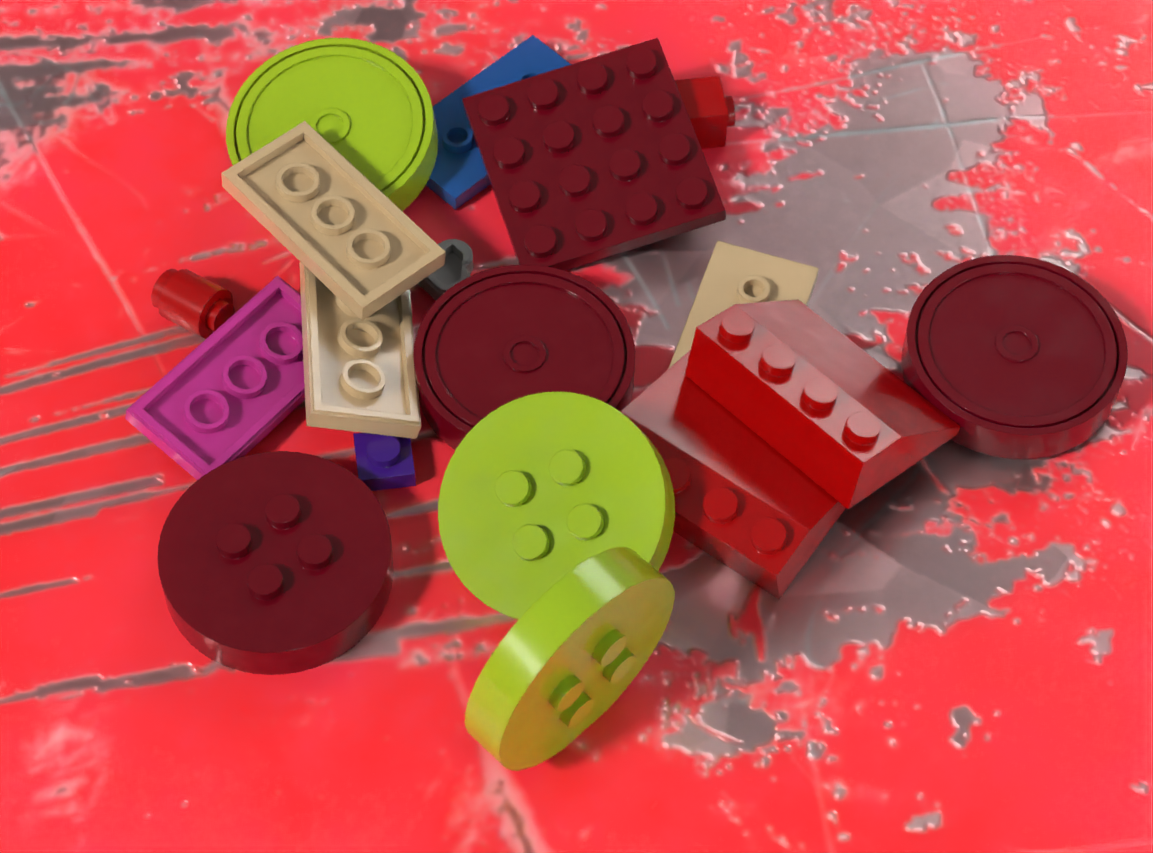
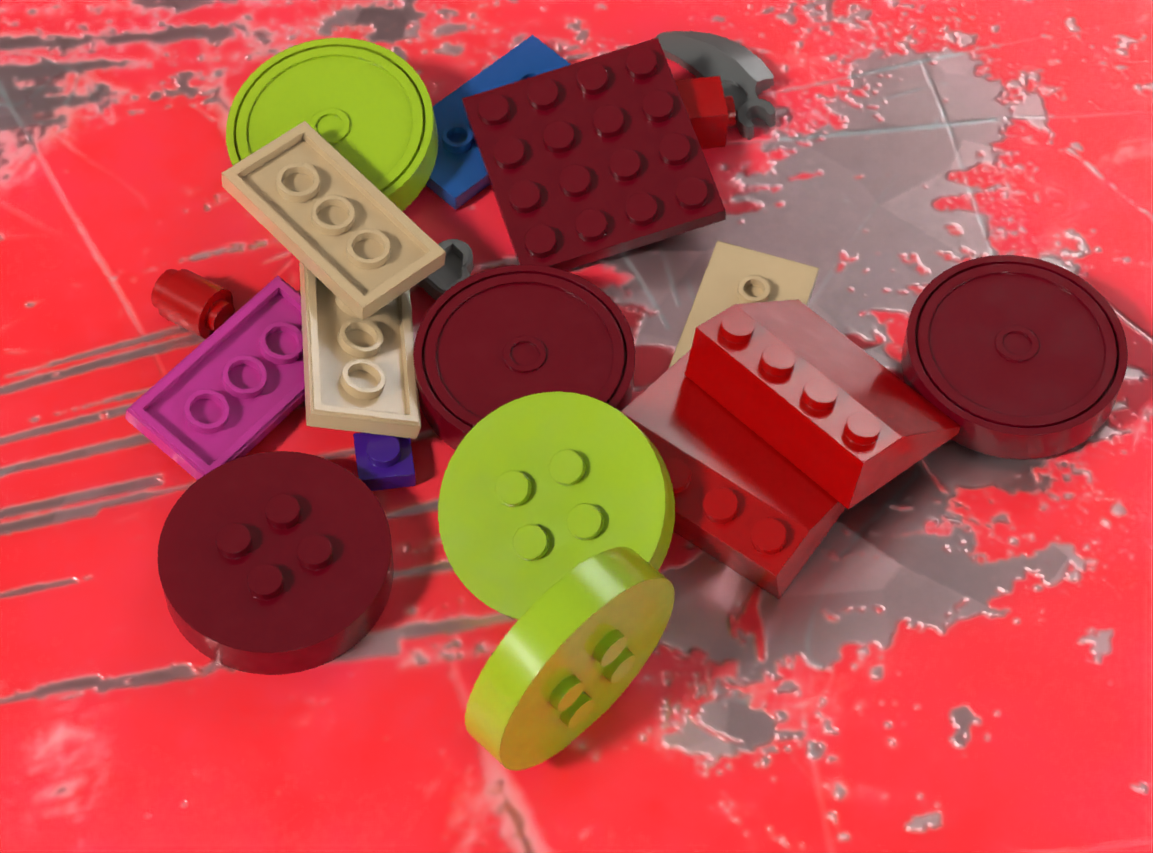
(740, 72): none -> dark grey piece

